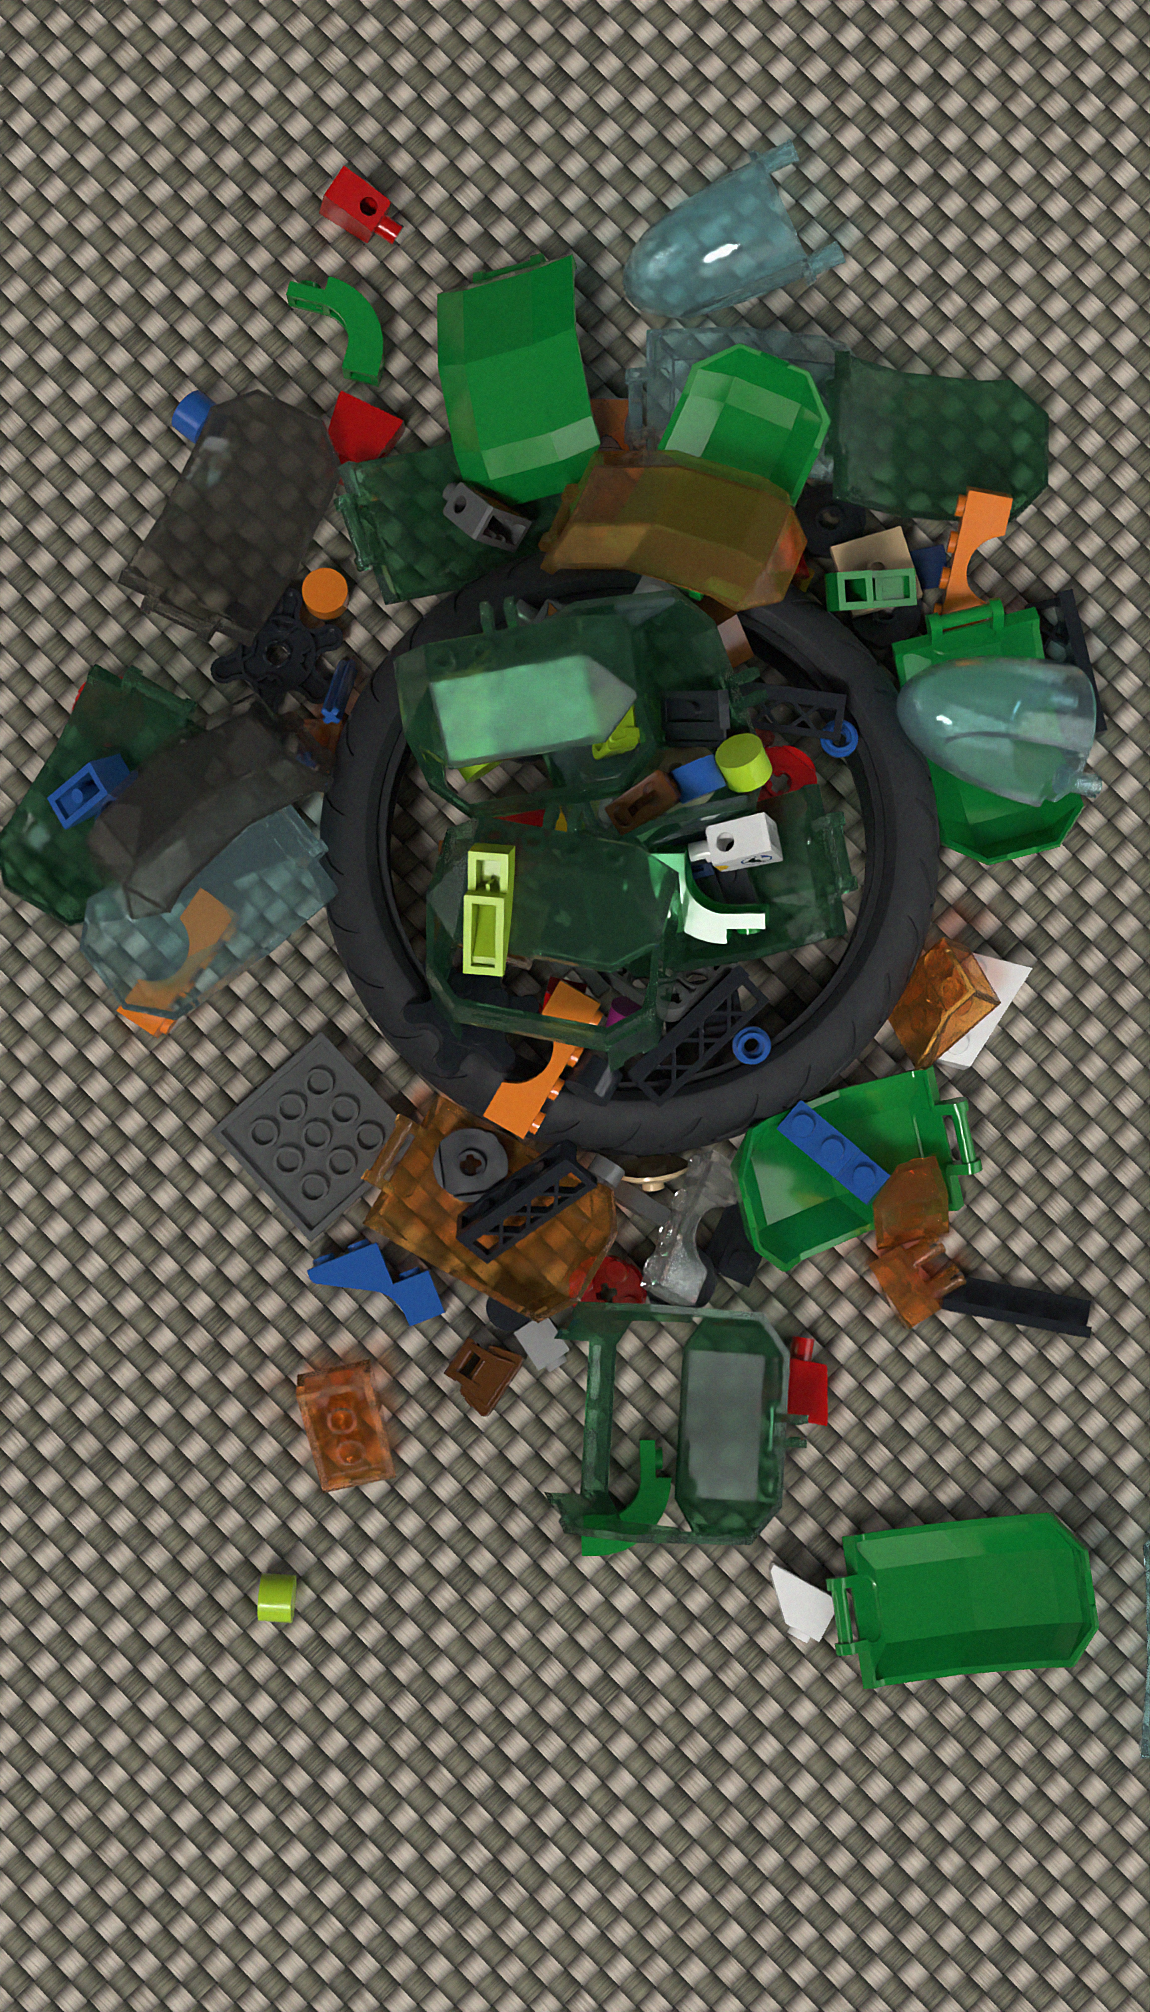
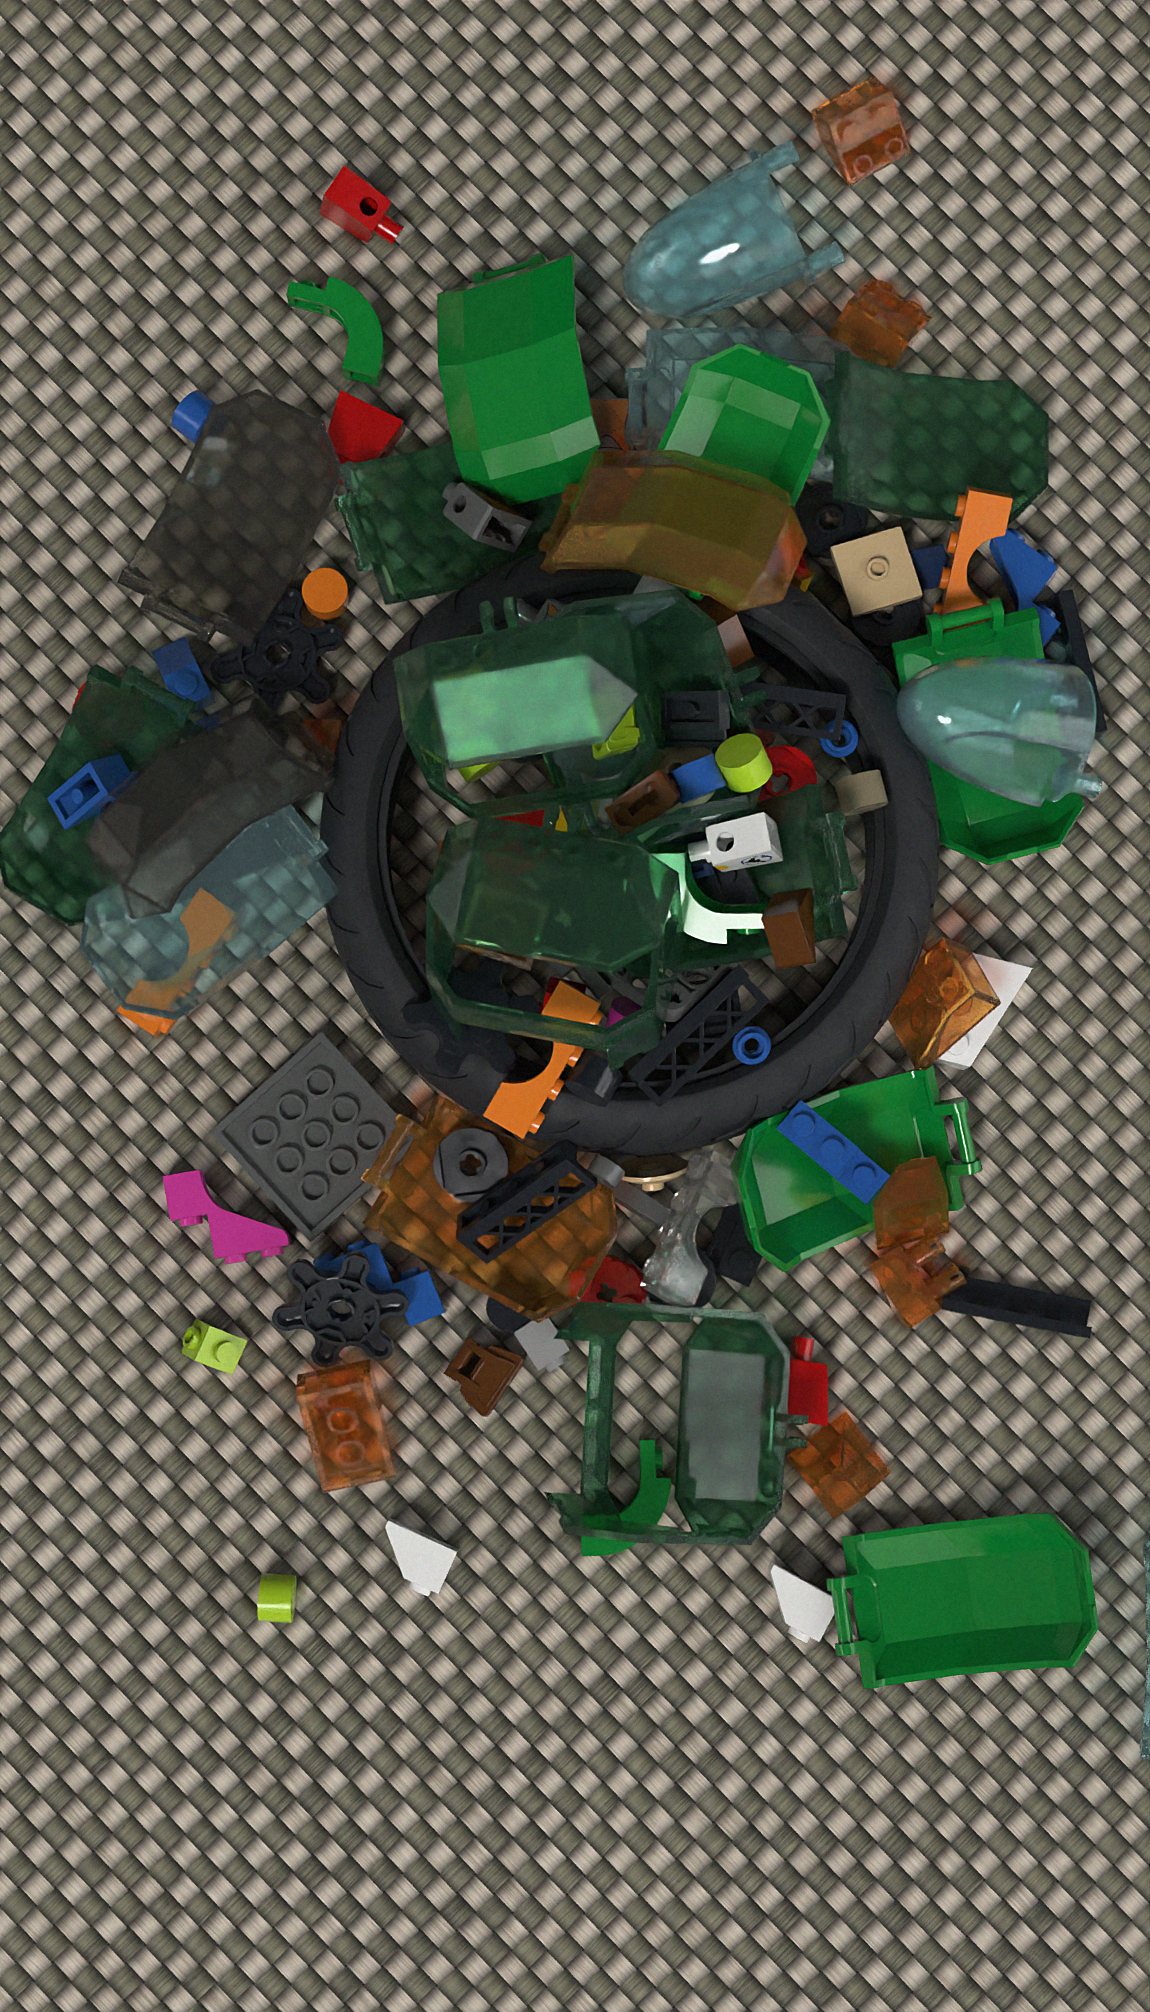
(183, 673): none -> blue slope
(213, 1346): none -> lime bracket
(231, 1233): none -> dark pink arch
(338, 1330): none -> black plate
(339, 691): blue axle -> none
(420, 1557): none -> white slope
(488, 908): lime slope -> none
(790, 927): none -> reddish brown slope
(839, 1465): none -> clear orange slope
(861, 792): none -> dark tan piece
(862, 130): none -> clear orange slope
(870, 589): green arch -> none
(880, 324): none -> clear orange slope
(1026, 577): none -> blue arch

